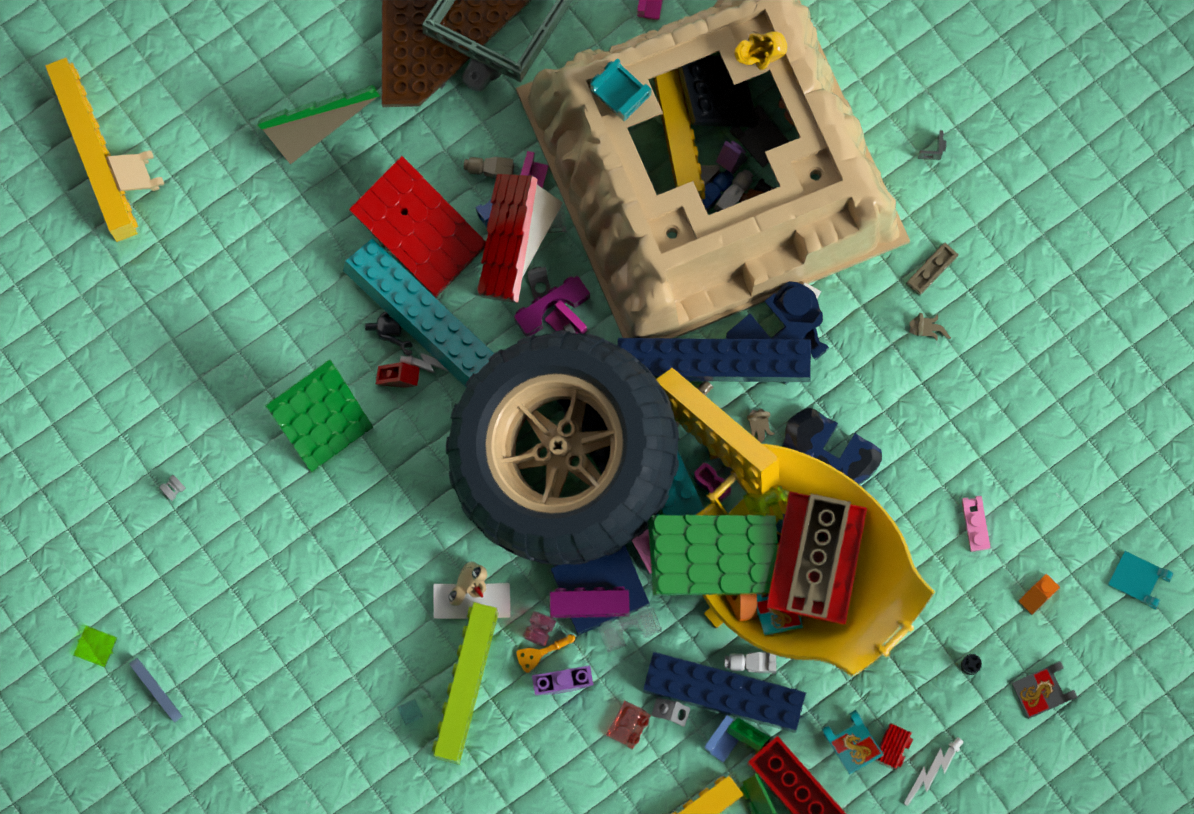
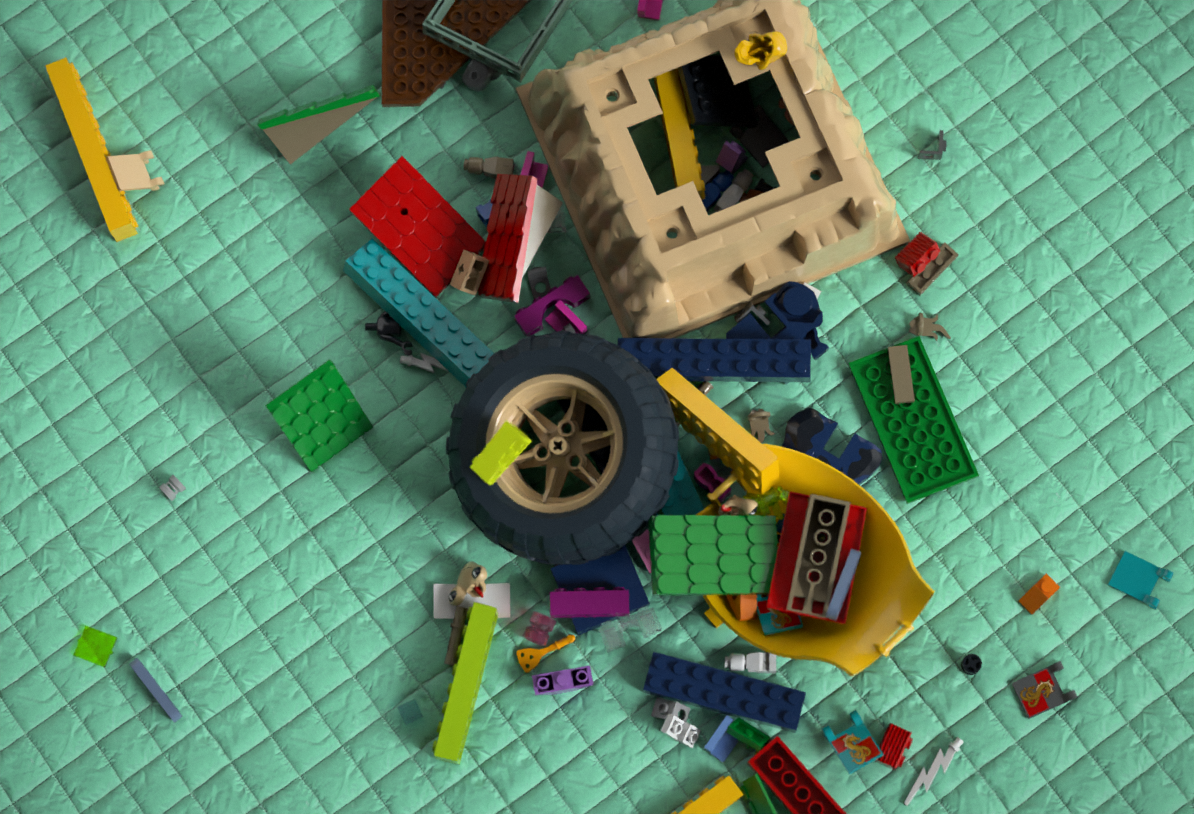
(398, 375): red slope -> none
(456, 635): none -> dark tan pin
(469, 272): none -> tan brick
(500, 452): none -> neon yellow wedge
(619, 89): teal panel -> none
(629, 725): clear red bracket -> none
(680, 730): none -> white slope
(738, 506): none -> tan head
(759, 311): none -> dark grey bracket
(843, 584): none -> sand blue beam
(901, 374): none -> dark tan tile
(917, 254): none -> red brick
(918, 435): none -> green plate
(976, 524): bright pink plate -> none

